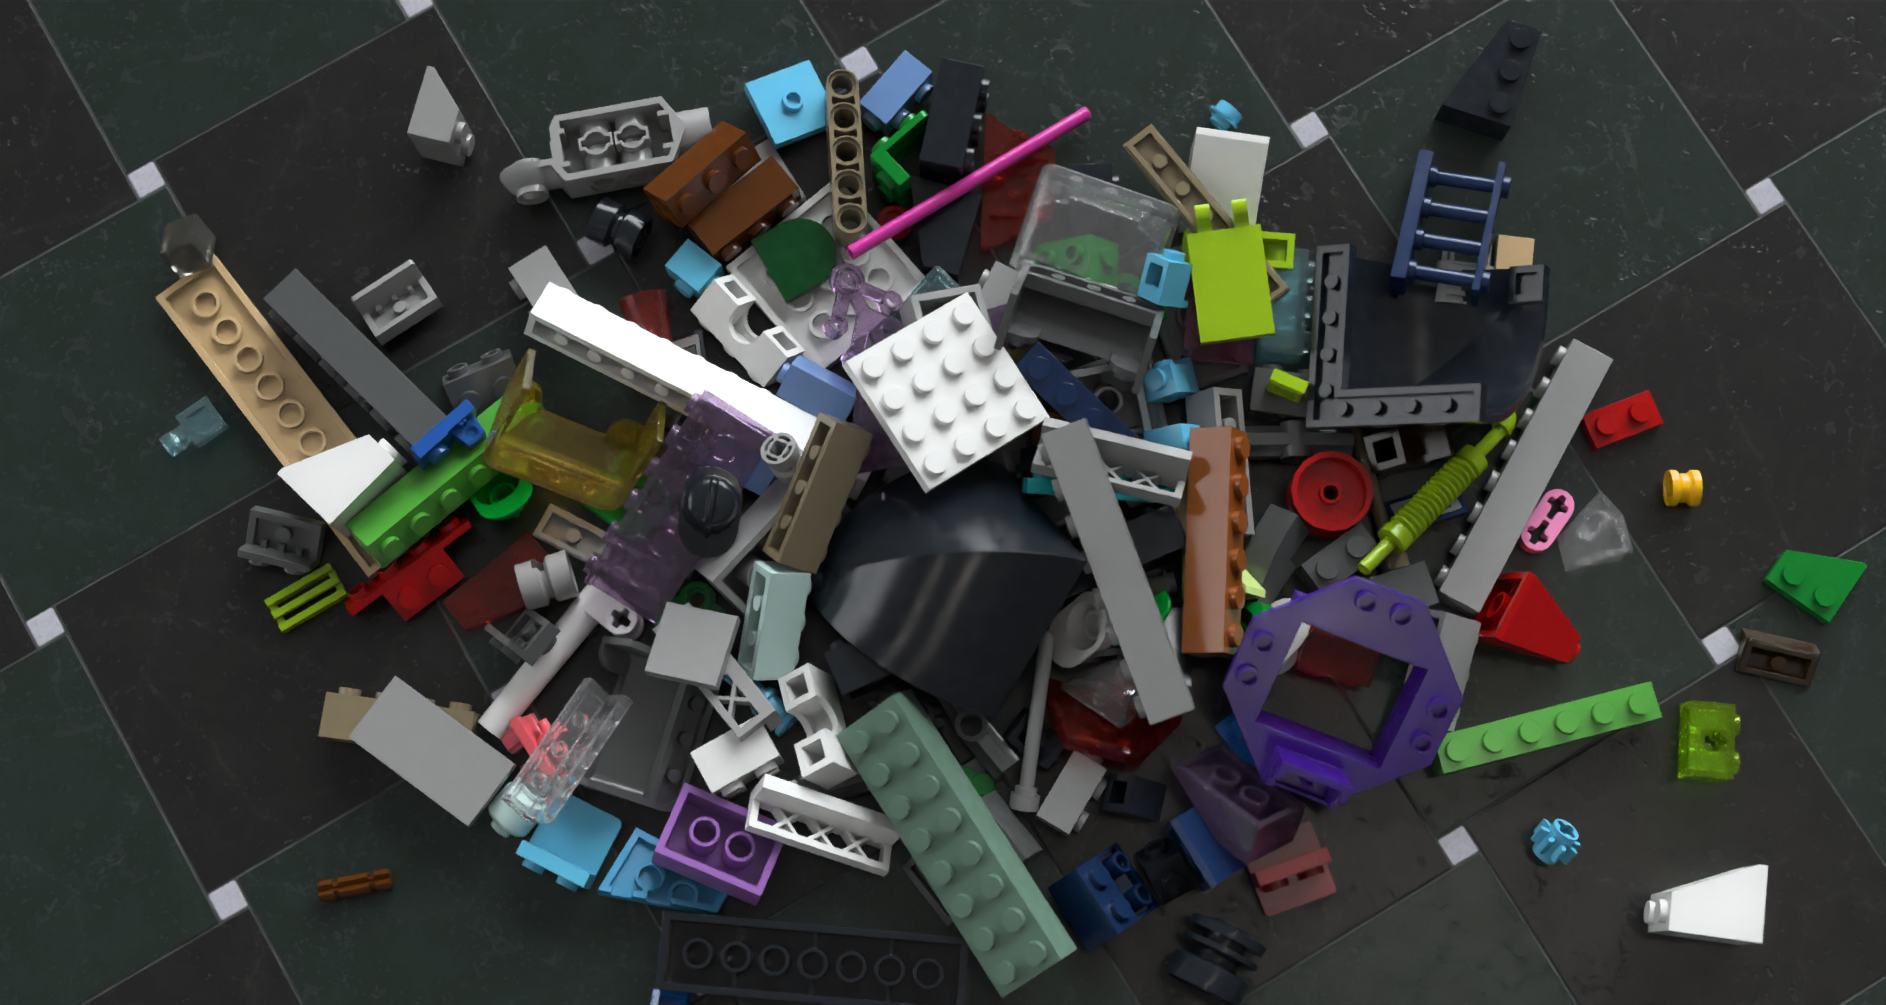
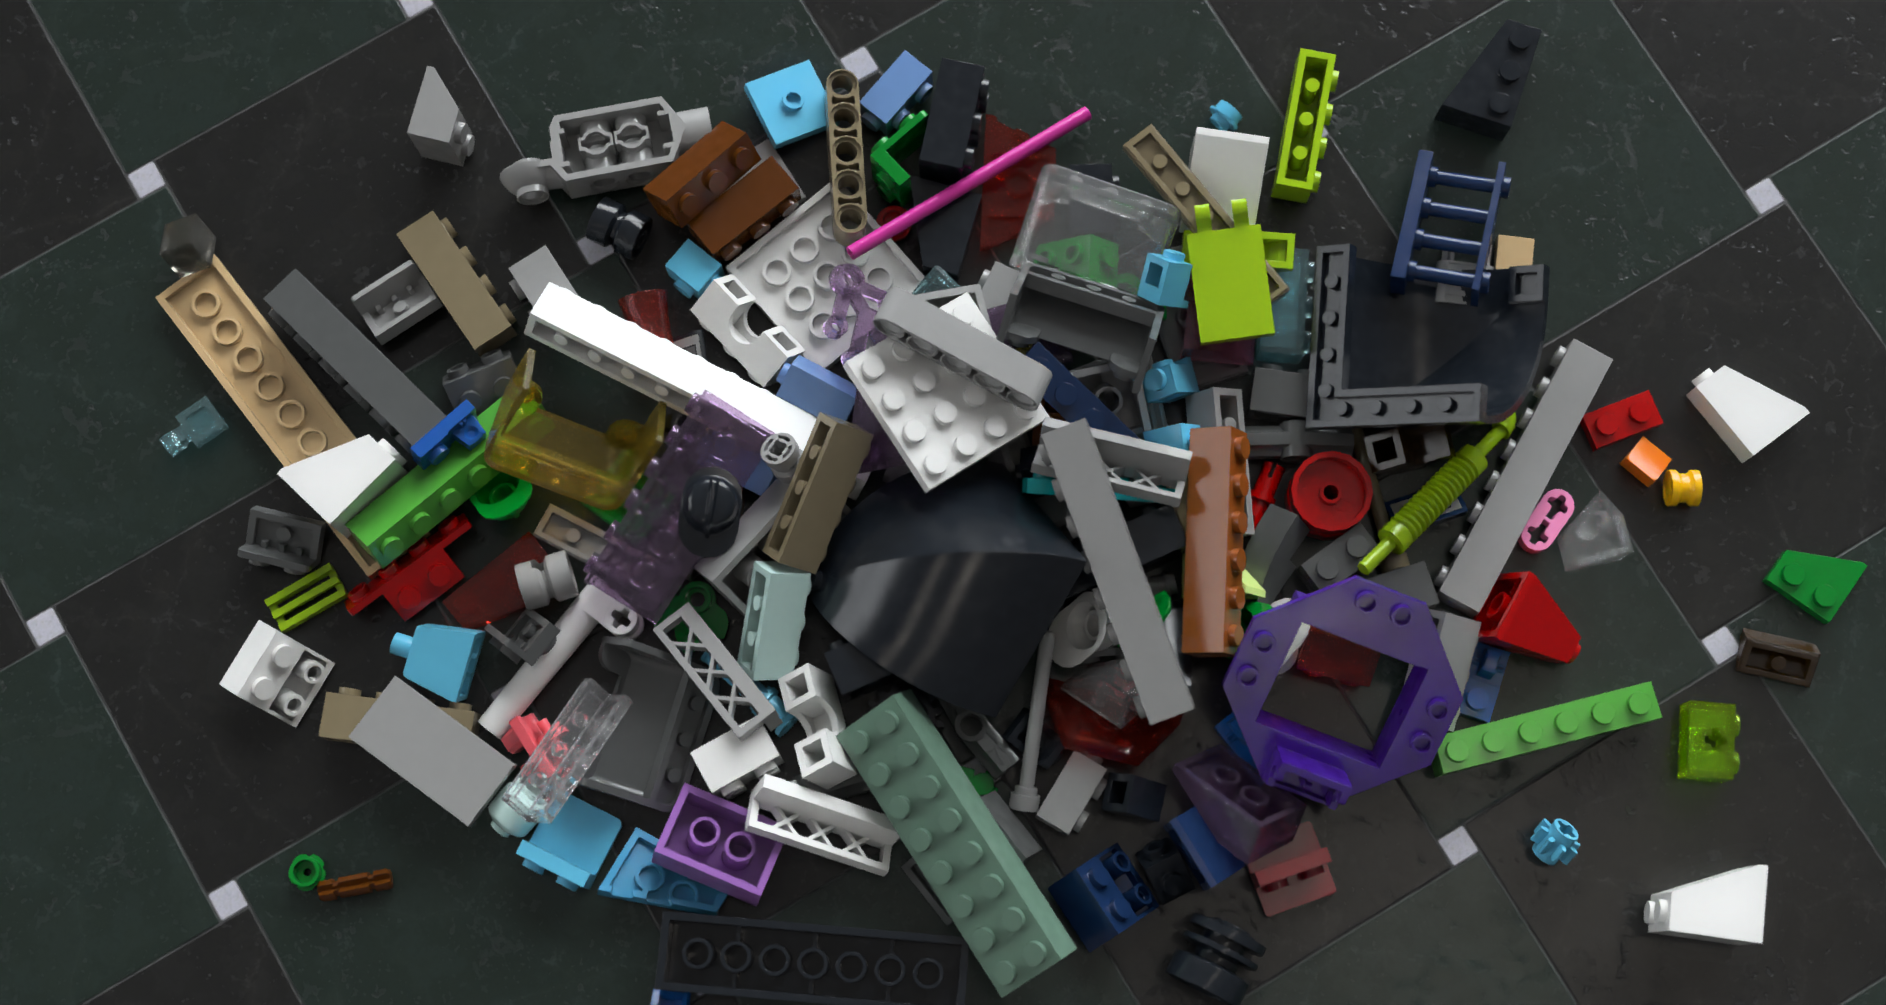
(277, 673): none -> white slope
(300, 864): none -> green plate
(440, 658): none -> medium azure torso
(457, 284): none -> dark tan brick
(692, 646): light grey tile -> none
(796, 256): dark green tile -> none
(962, 348): none -> light grey beam
(1265, 489): none -> red pin
(1286, 385): lime tile -> none
(1303, 126): none -> lime brick
(1483, 682): none -> blue hinge
(1645, 461): none -> orange slope
(1743, 410): none -> white slope

